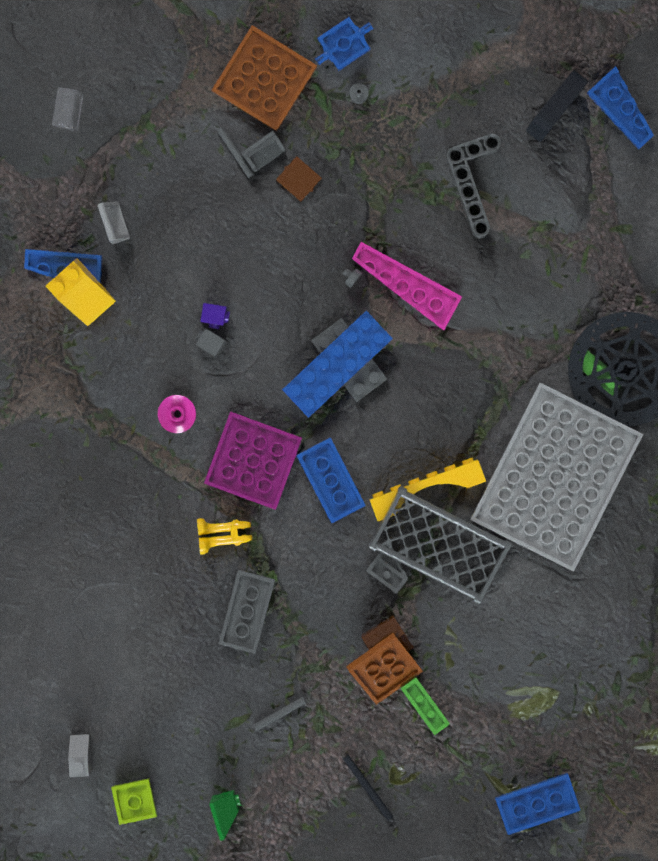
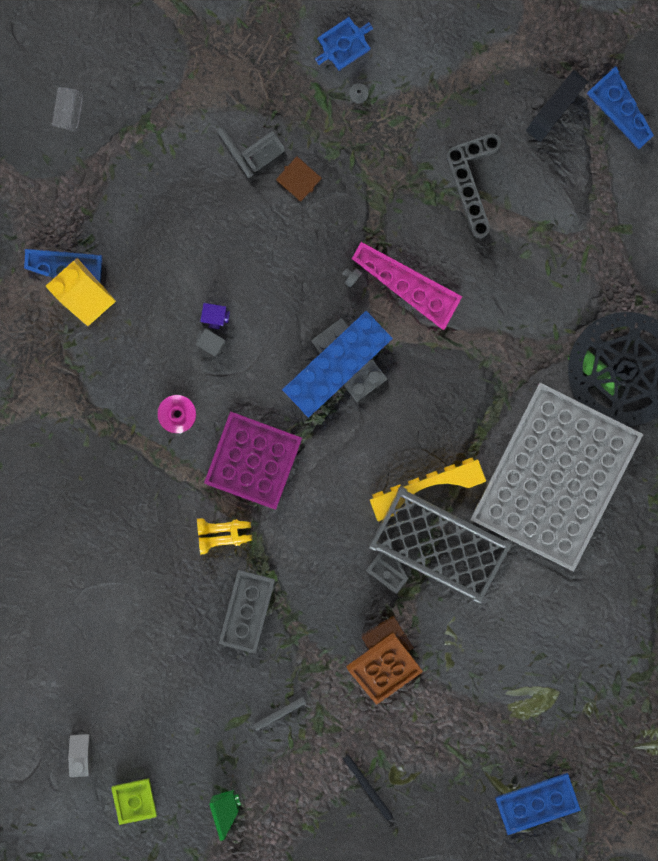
(114, 222): light grey tile -> none
(264, 78): dark orange plate -> none
(330, 480): blue plate -> none
(425, 705): bright green plate -> none

